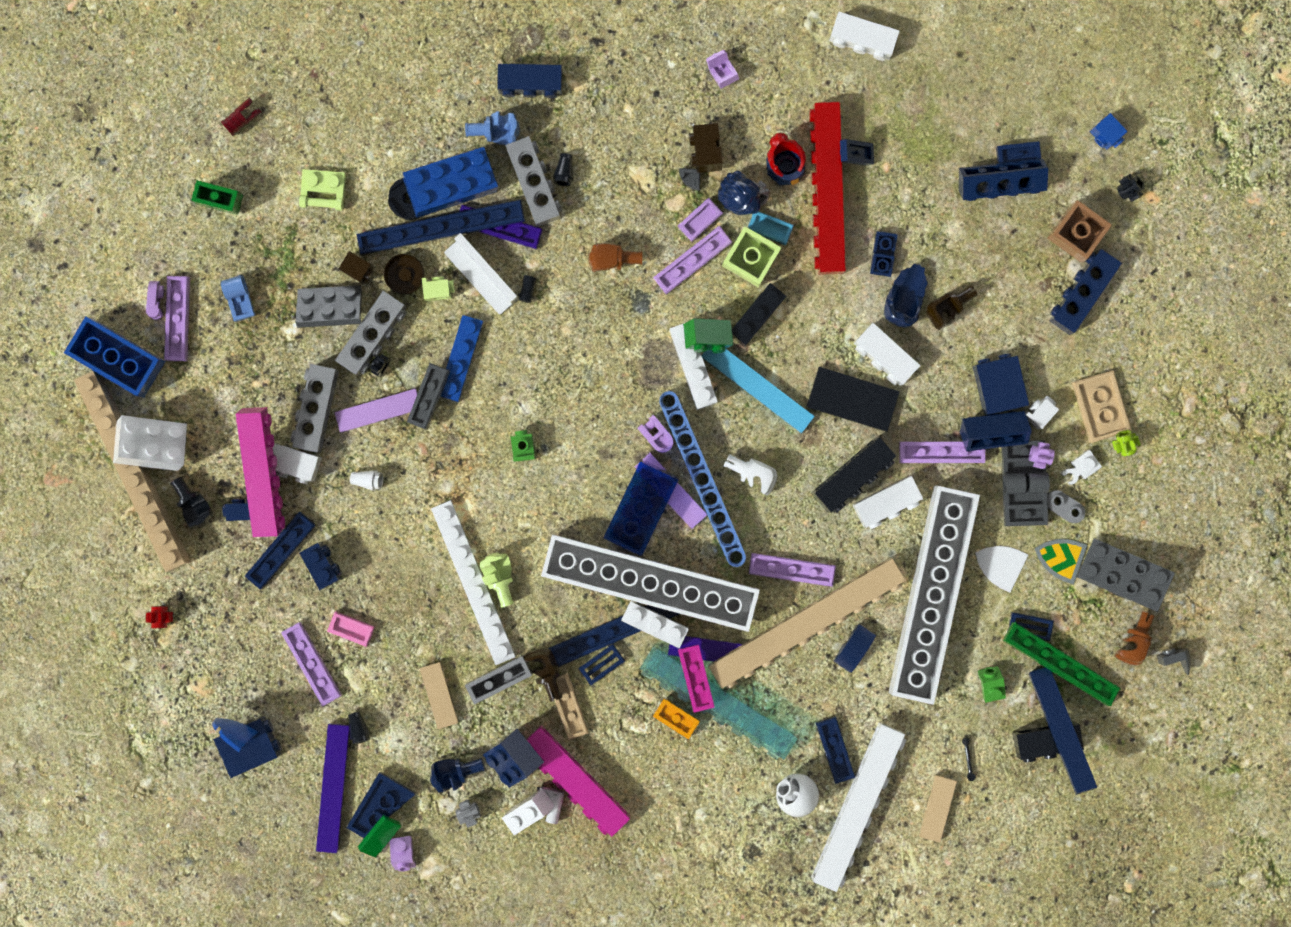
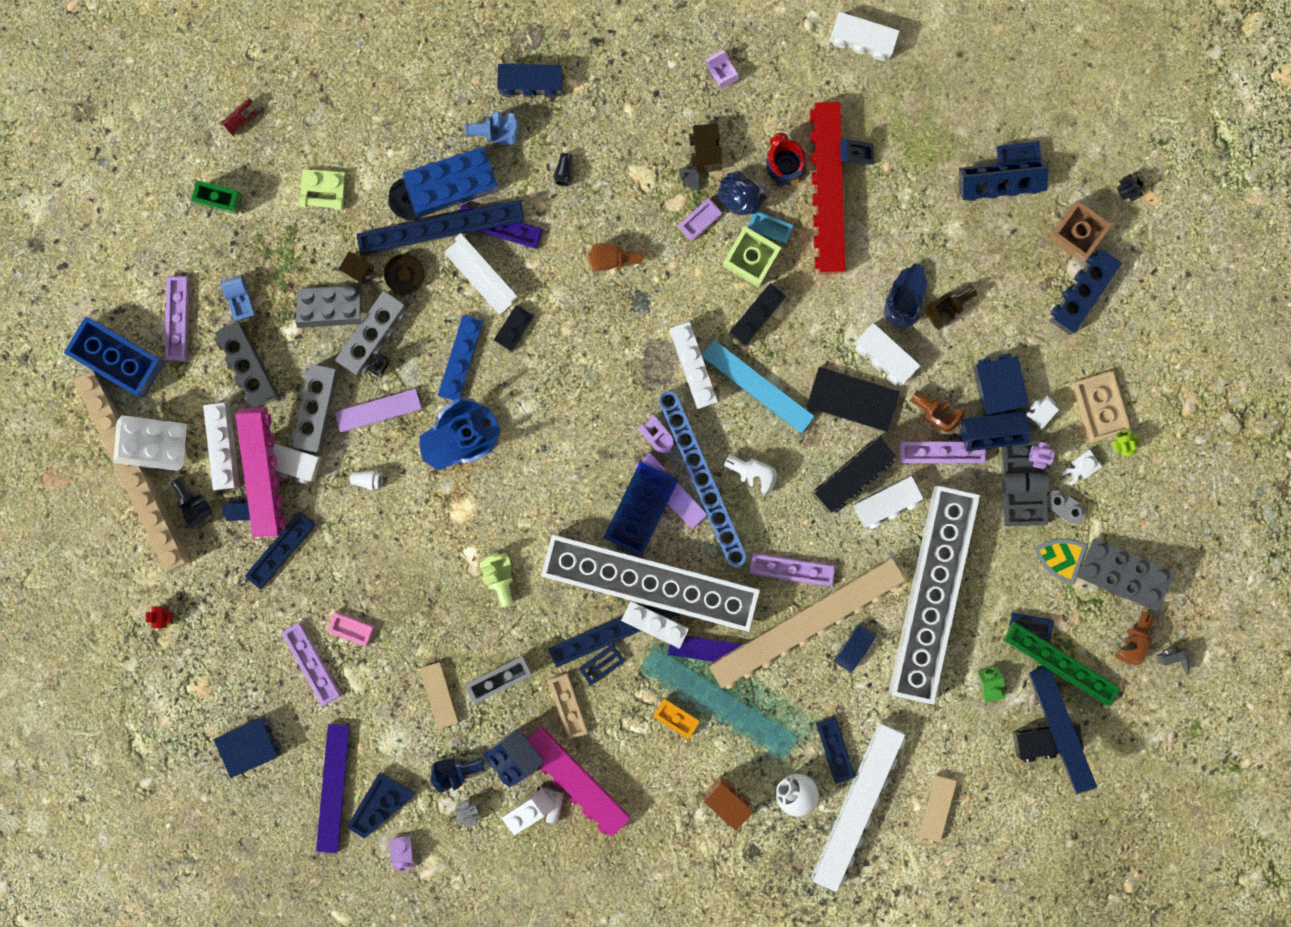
(154, 293): lavender plate -> none
(221, 446): none -> white brick
(234, 732): blue brick -> none
(237, 333): none -> dark grey brick
(321, 565): dark blue brick -> none
(358, 730): black cone -> none
(379, 836): green tile -> none
(428, 396): dark grey tile -> none
(437, 288): yellowish green brick -> none
(446, 441): none -> blue piece
(472, 582): white plate -> none
(514, 328): none -> black plate
(518, 151): light grey brick -> none
(527, 289): black pin -> none
(527, 453): bright green brick -> none
(548, 673): dark brown piece -> none
(692, 260): lavender tile -> none
(696, 678): dark pink plate -> none
(708, 335): green brick -> none
(728, 803): none -> dark orange brick
(883, 253): dark blue slope -> none
(934, 412): none -> dark orange piece
(970, 775): black hinge -> none
(1001, 565): white sticker -> none
(1108, 132): blue brick -> none

